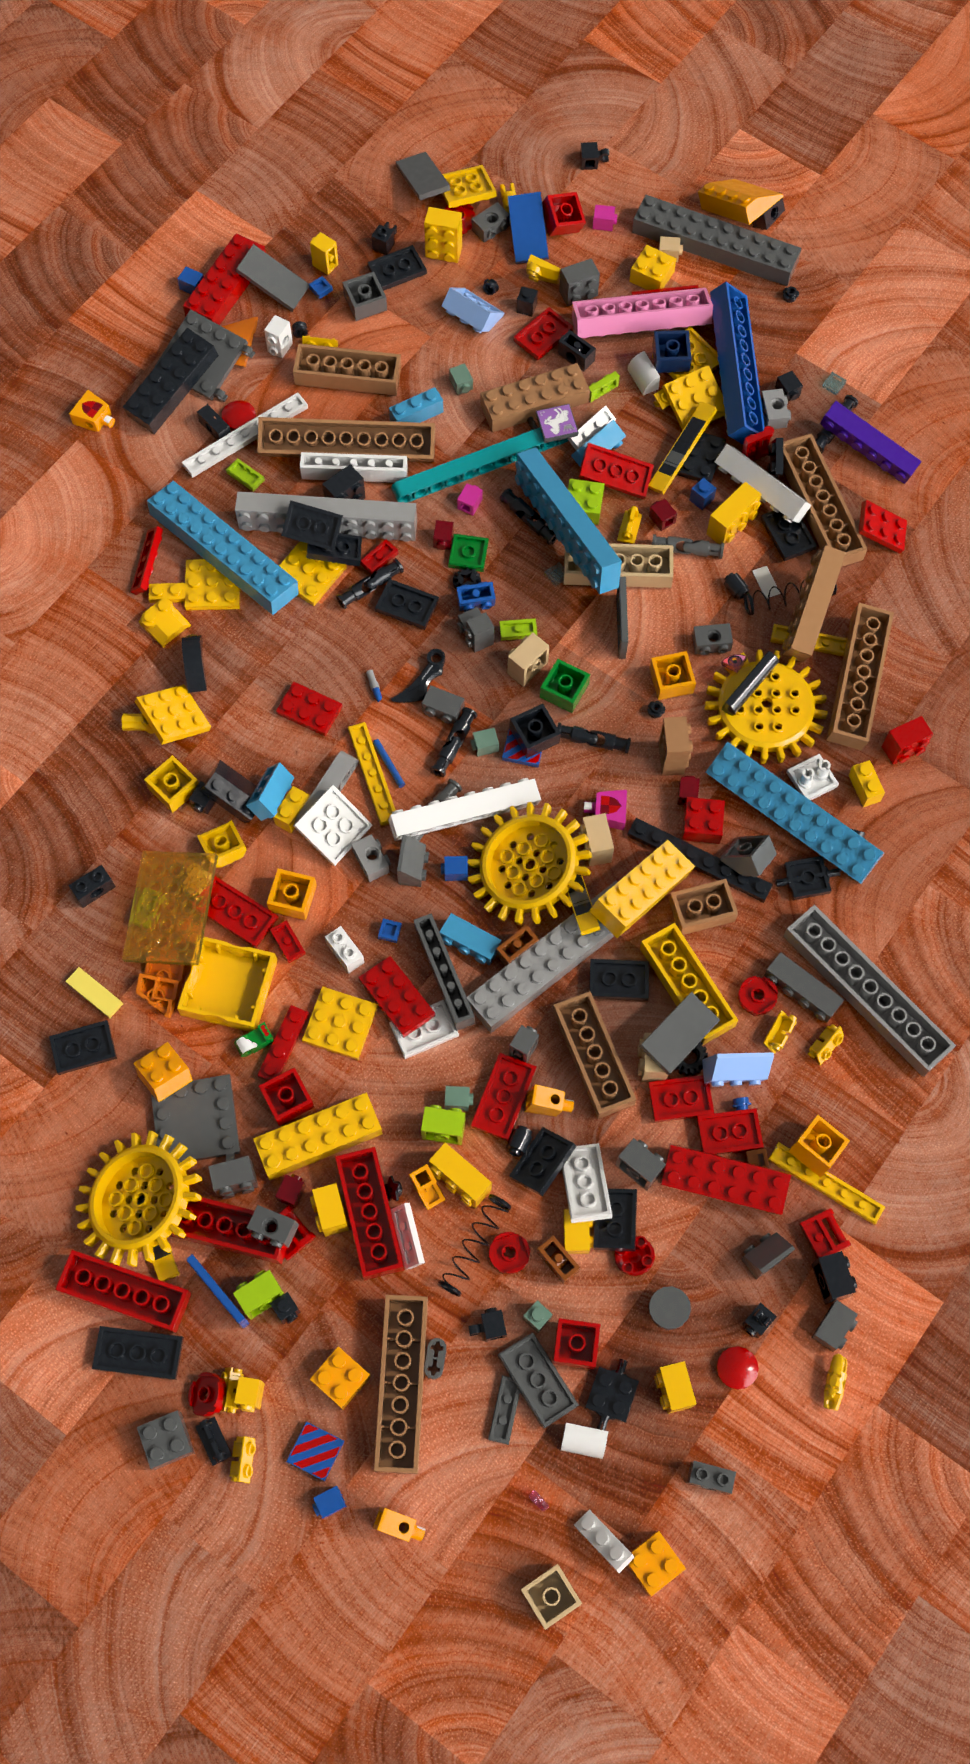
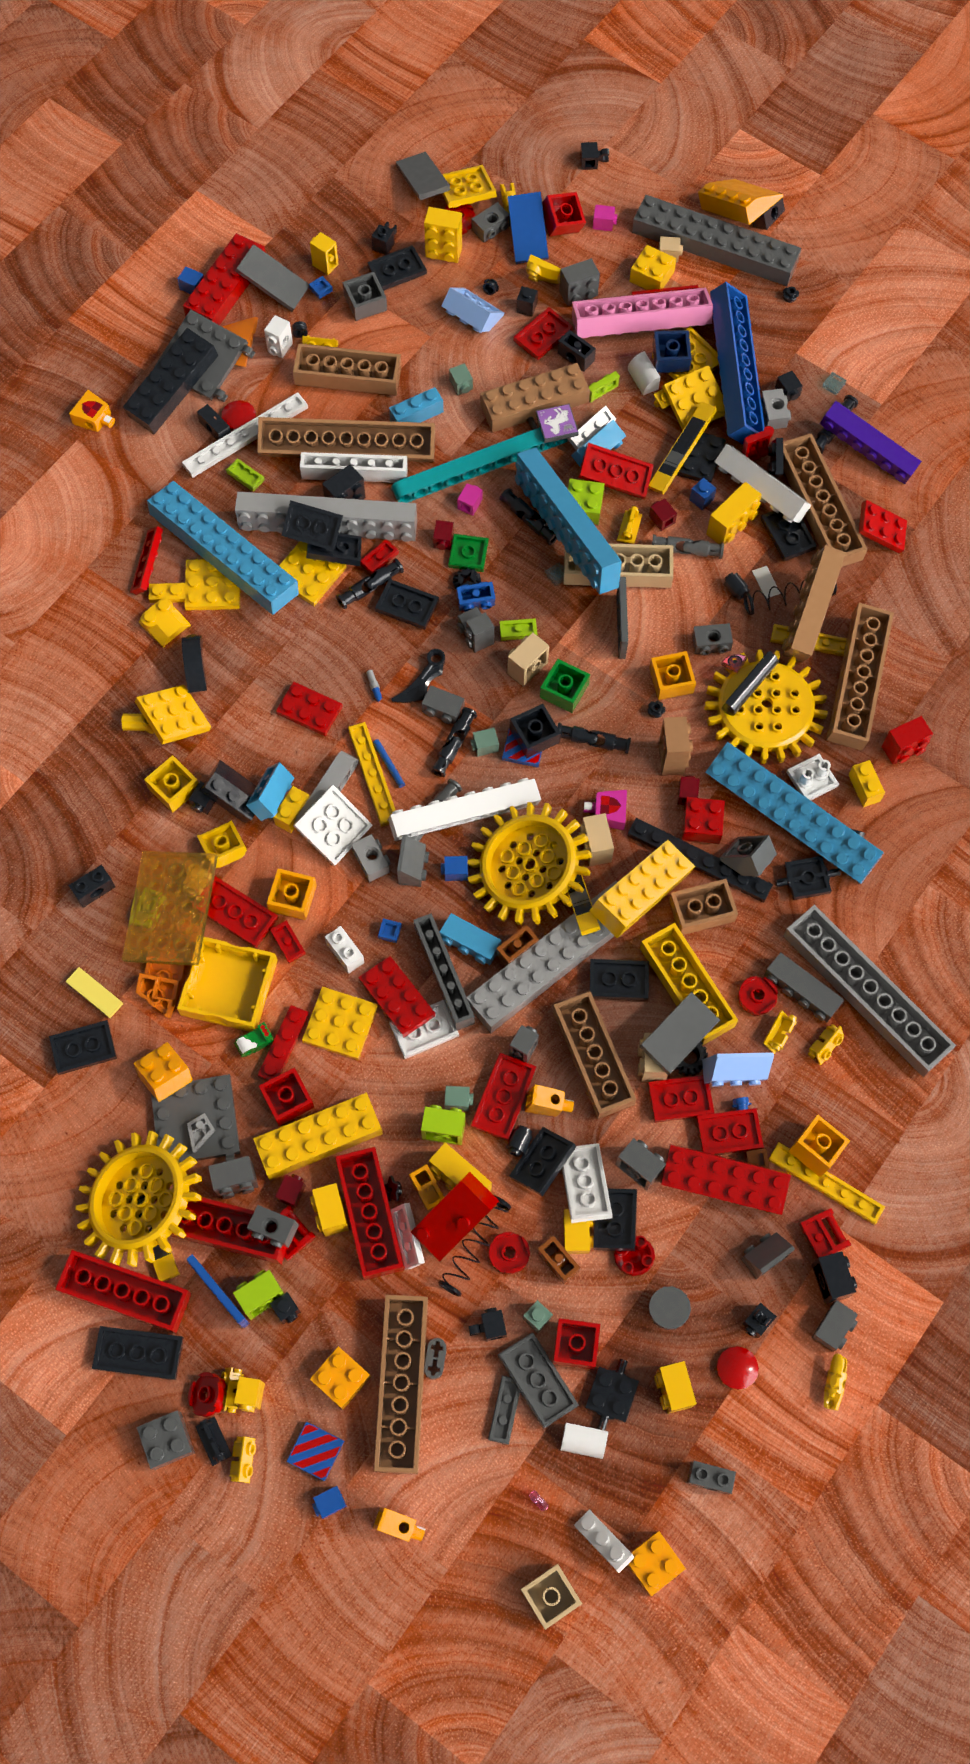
(199, 1131): none -> light grey piece
(454, 1216): none -> red brick

